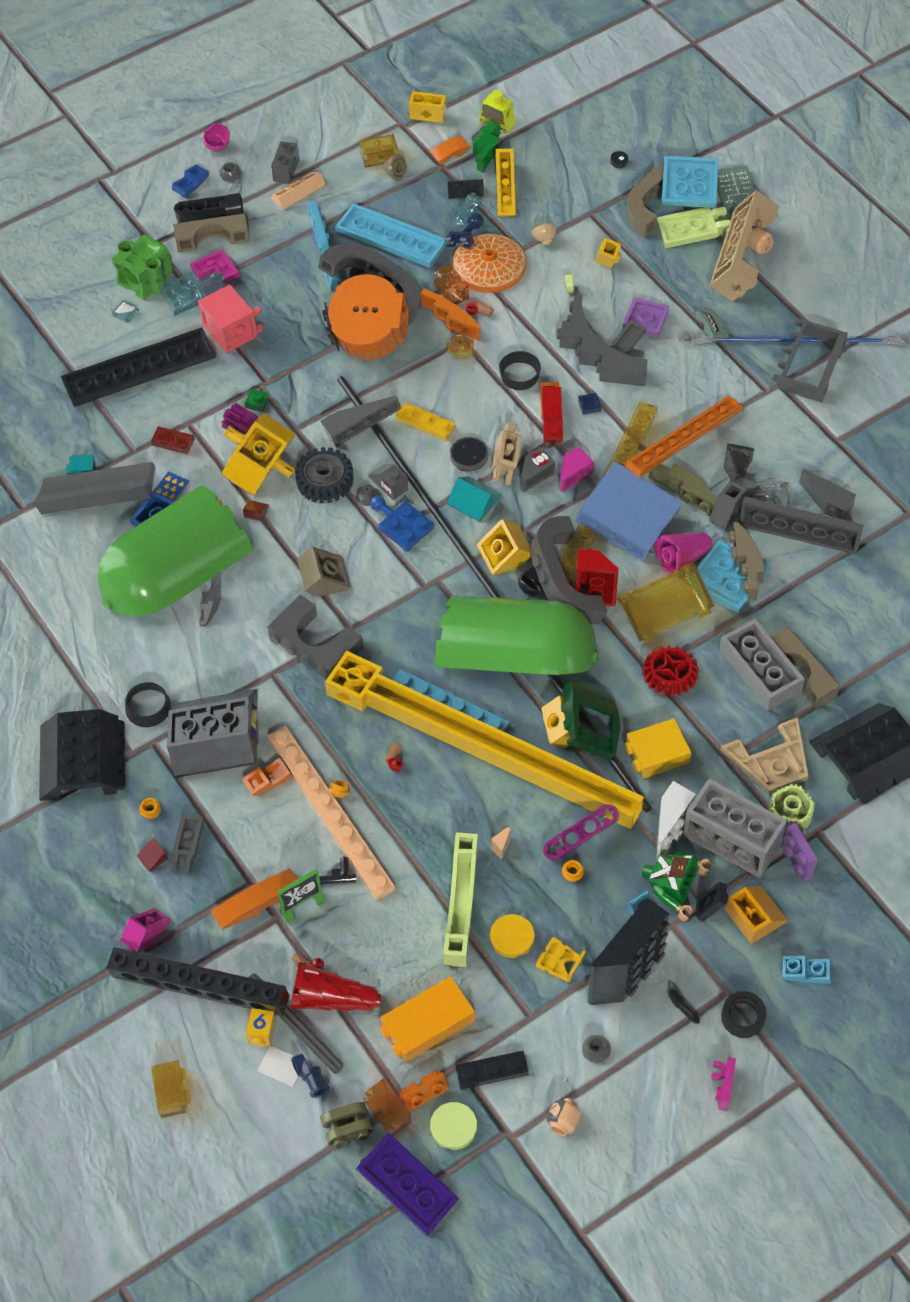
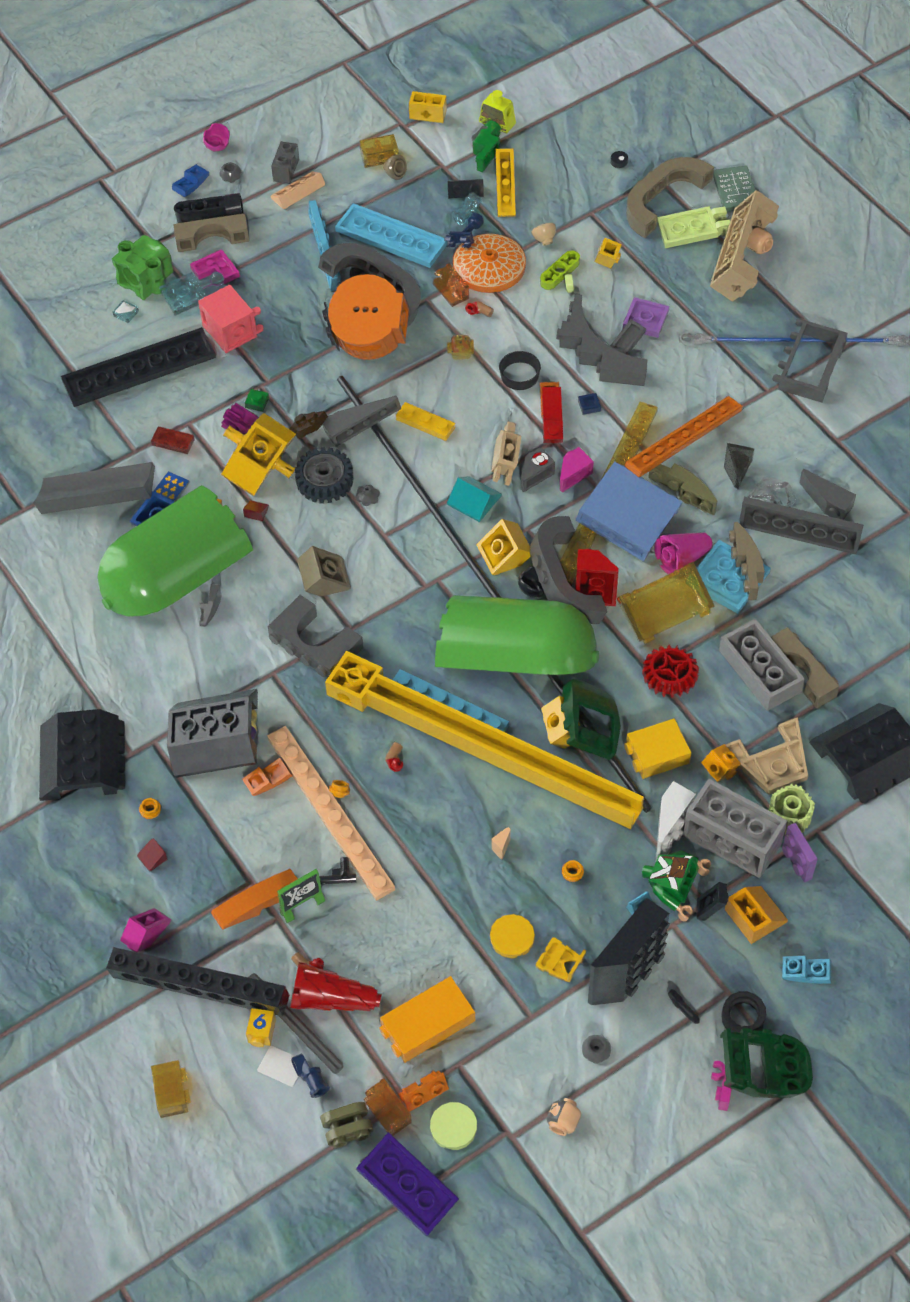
(81, 464): teal brick -> none
(152, 720): black tyre -> none
(187, 842): dark grey hinge -> none
(308, 423): none -> dark brown wing
(390, 480): dark grey slope -> none
(404, 525): blue plate -> none
(449, 148): orange slope -> none
(454, 316): orange slope -> none
(461, 900): yellowish green arch -> none
(469, 453): black tile -> none
(491, 1070): black plate -> none
(558, 277): none -> lime beam
(579, 829): magenta beam -> none
(690, 181): medium azure plate -> none
(713, 324): sand green slope -> none
(721, 763): none -> light orange brick
(730, 501): dark grey slope -> none
(784, 1059): none -> dark green slope

